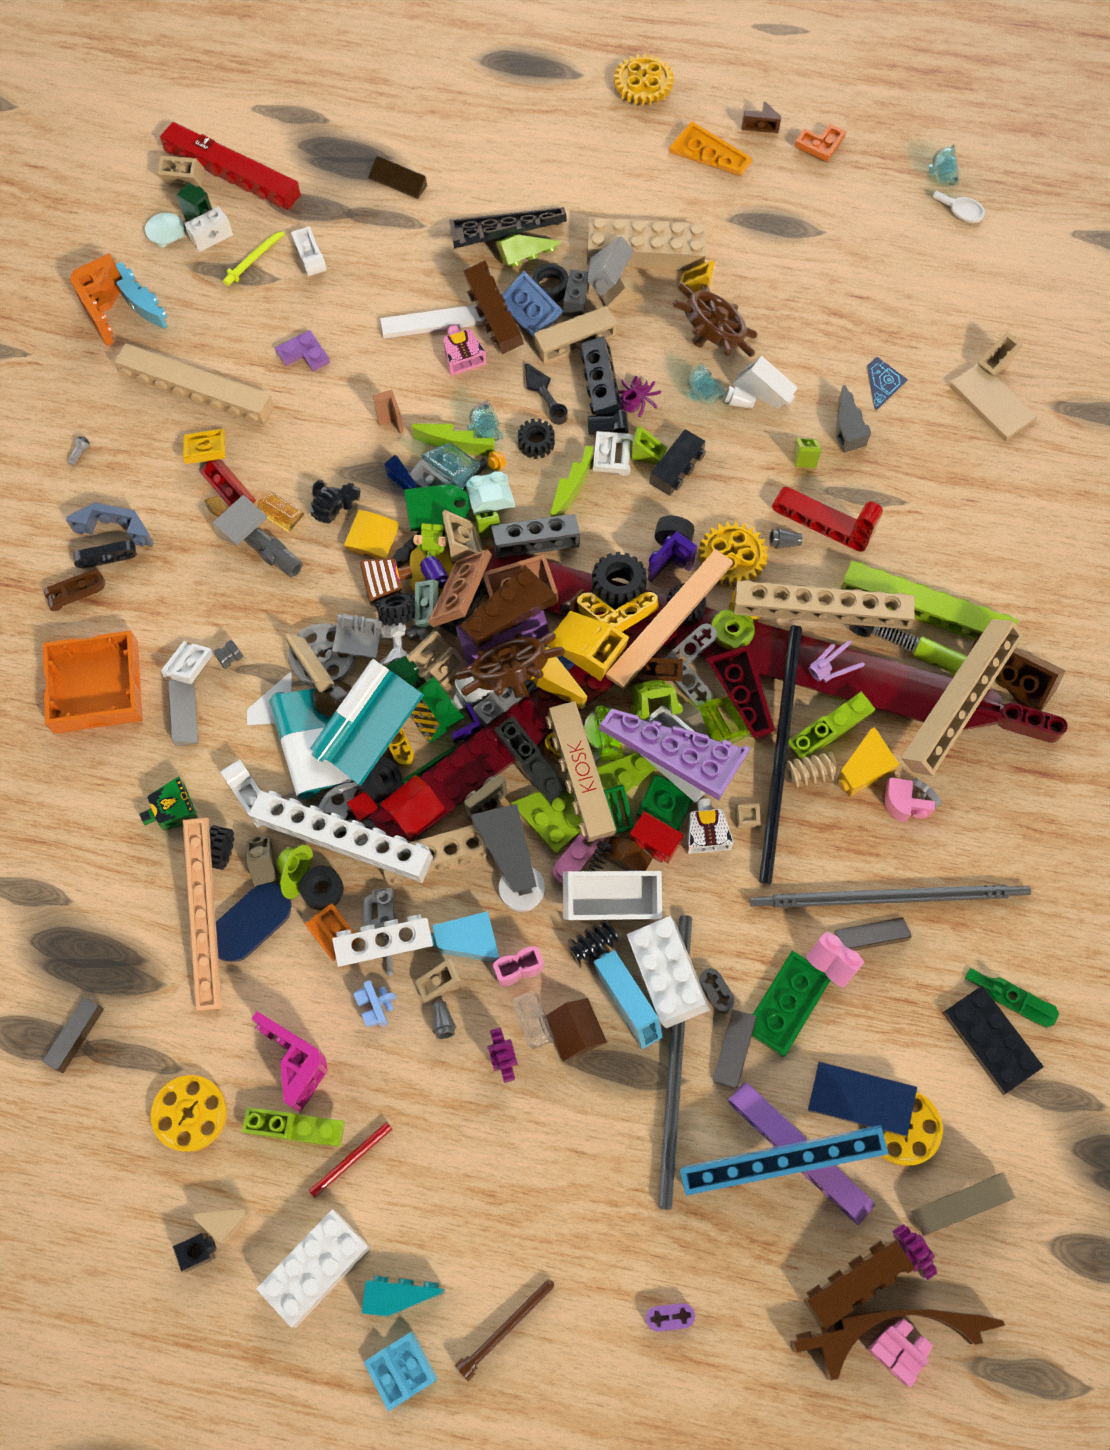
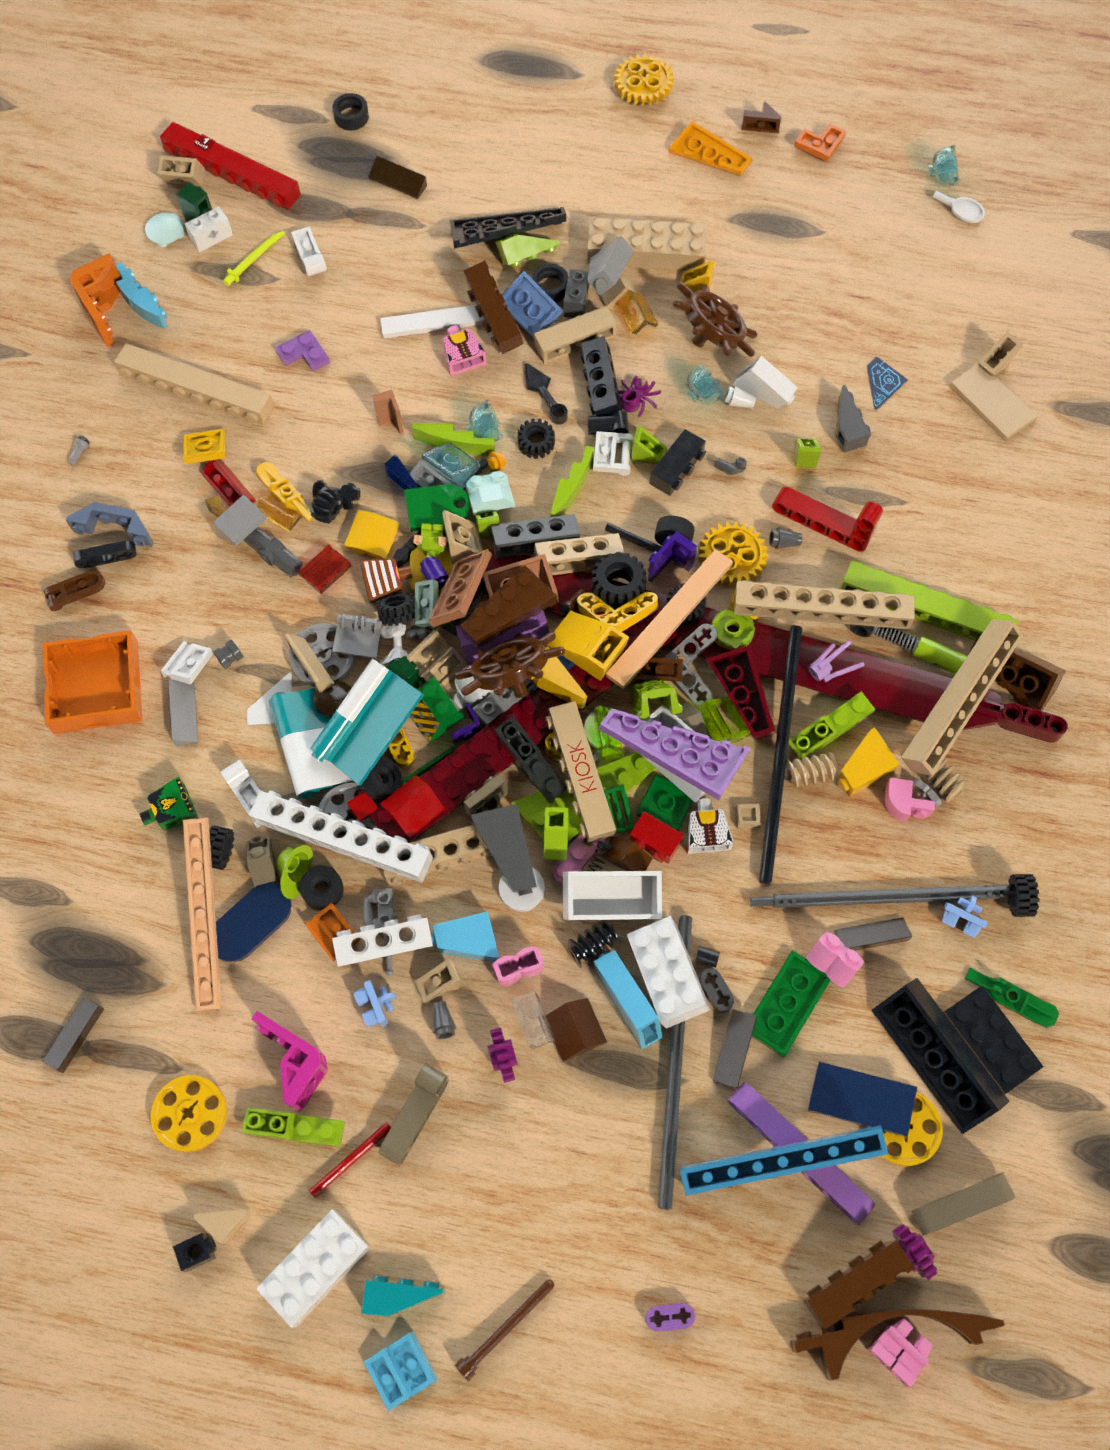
(278, 484): none -> yellow piece
(325, 569): none -> clear red plate
(348, 101): none -> black tyre
(414, 1114): none -> dark tan beam
(556, 834): none -> lime slope
(578, 553): none -> tan brick
(632, 538): none -> black bar
(636, 311): none -> clear yellow panel
(707, 956): none -> black hinge
(731, 468): none -> dark grey arm
(940, 1056): none -> black slope
(947, 781): none -> tan piece
(973, 923): none -> light blue hips
(1025, 900): none -> black tyre

